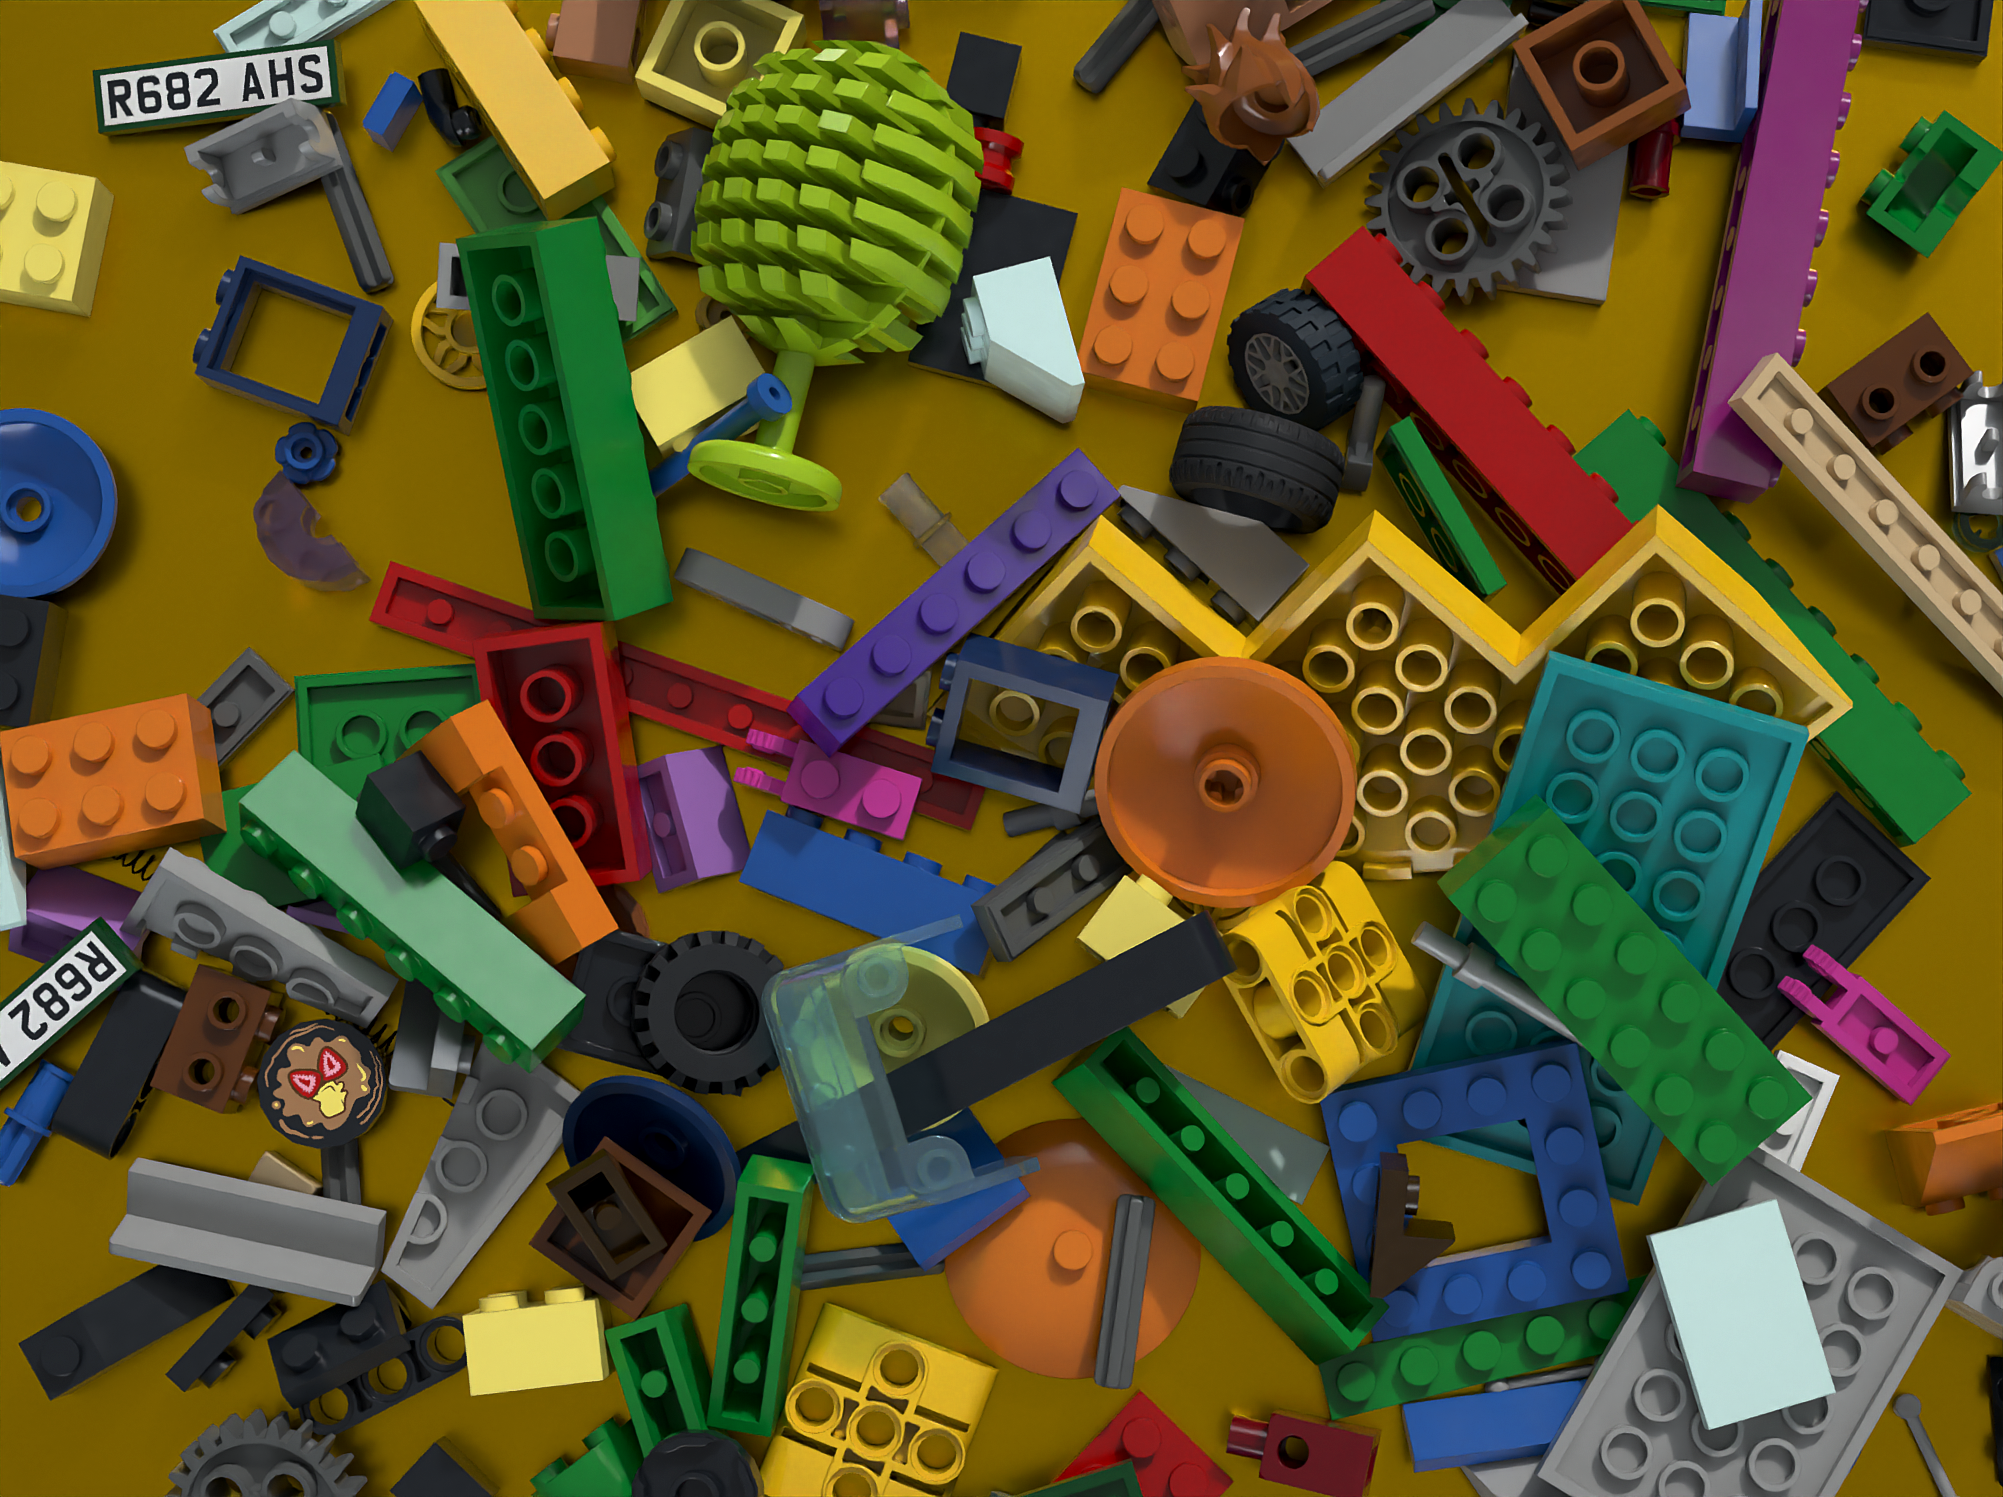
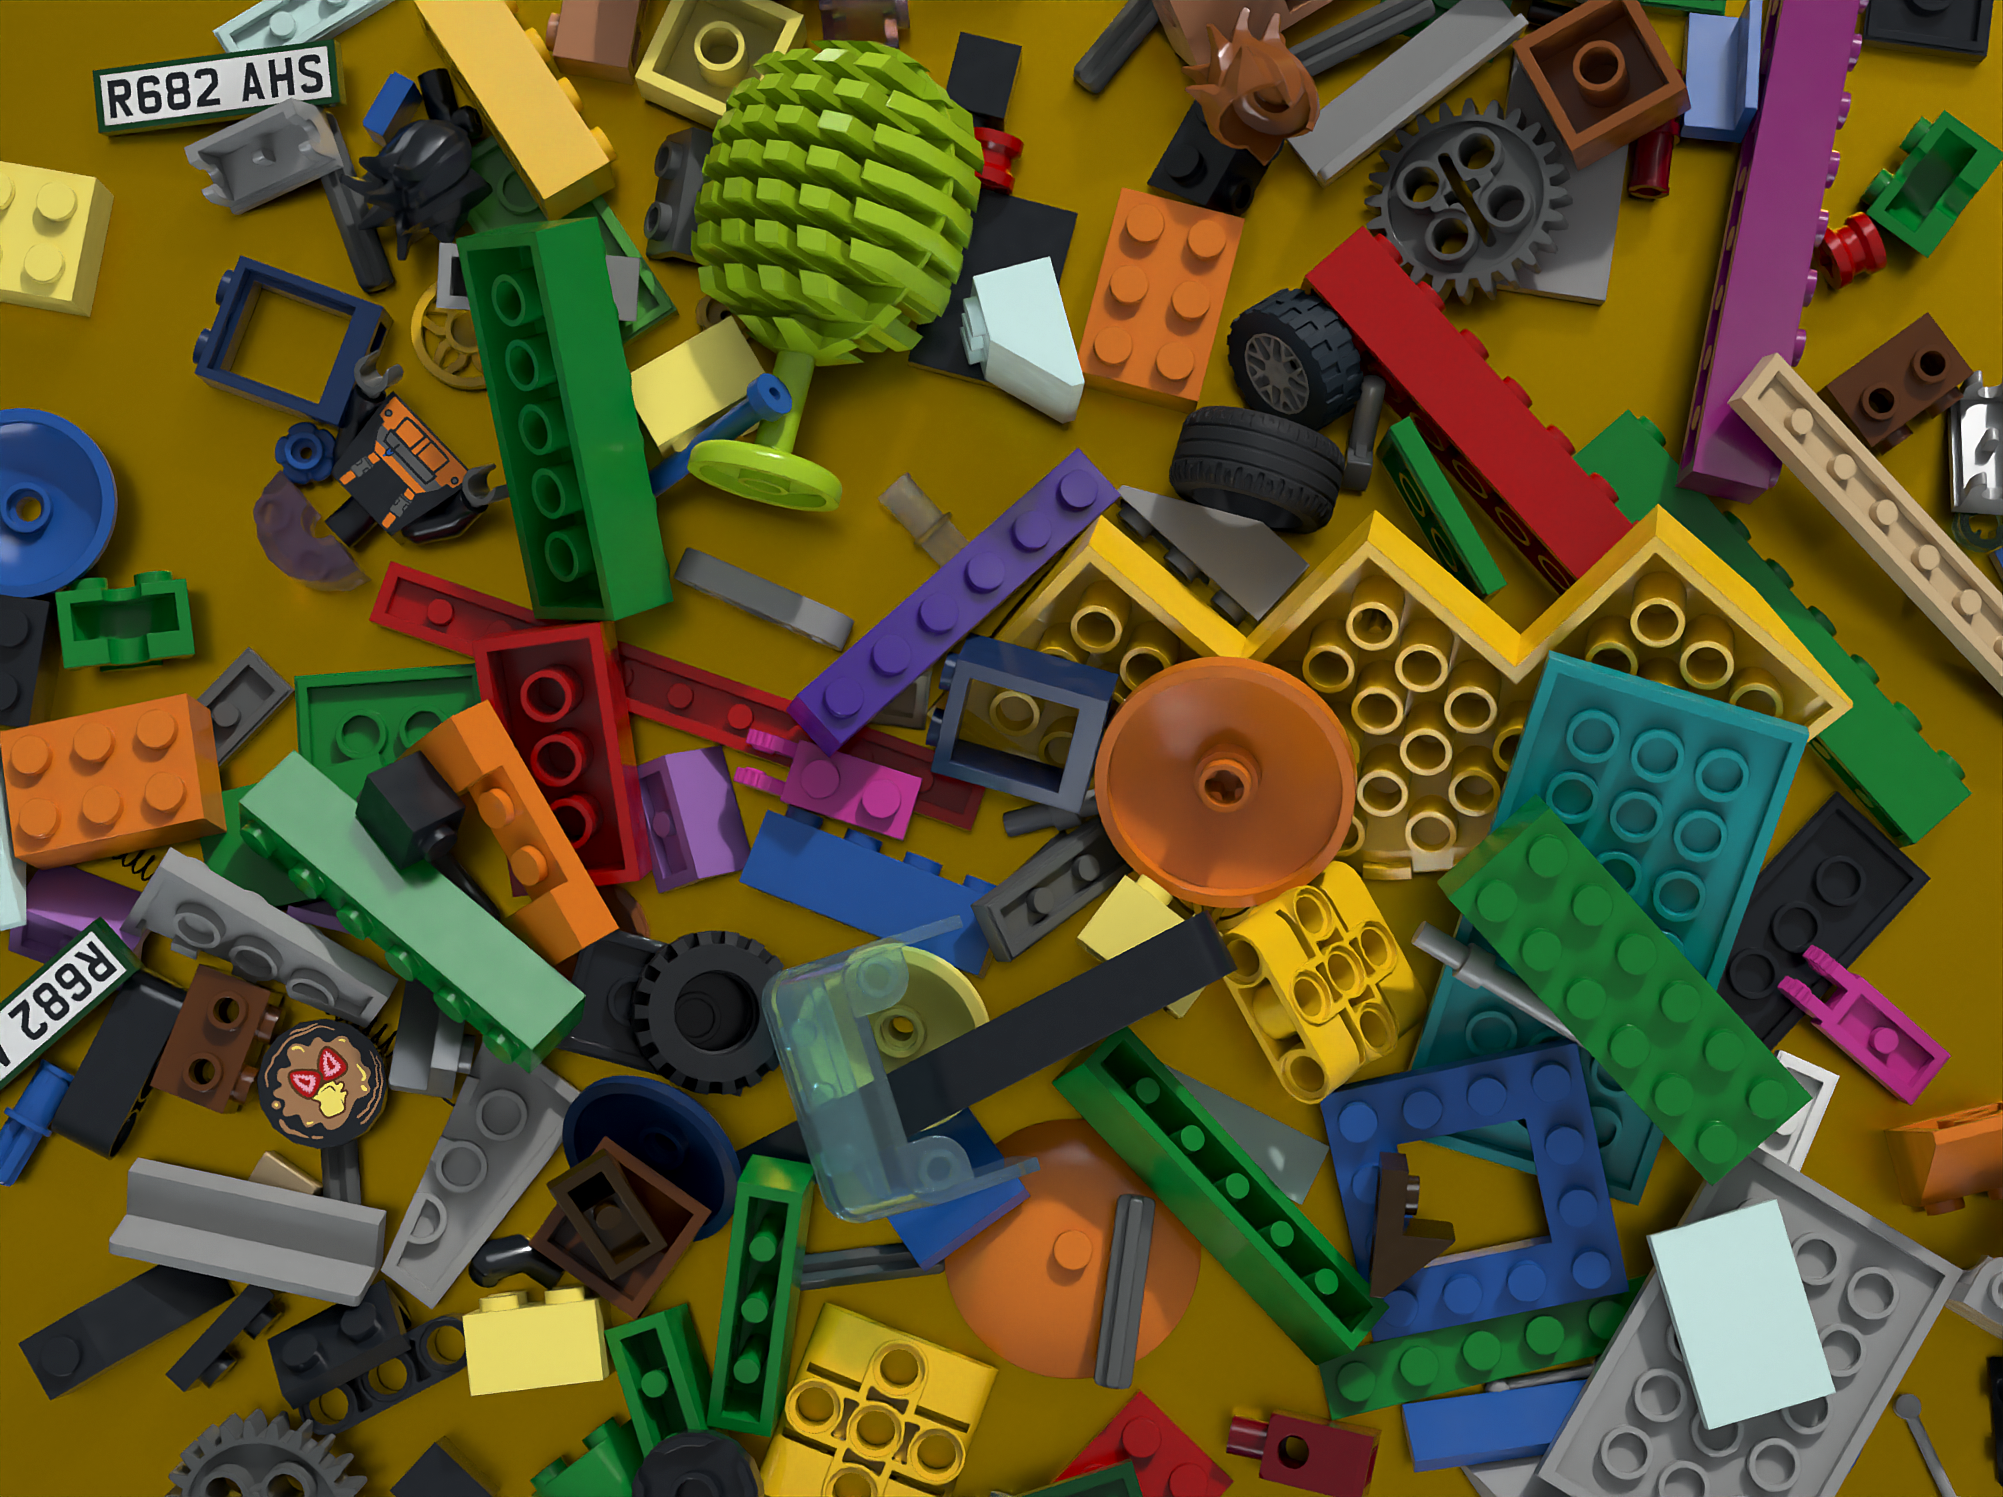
(125, 625): none -> green cylinder
(401, 469): none -> torso
(420, 183): none -> black hair
(509, 1257): none -> black arm
(1850, 251): none -> red wheel

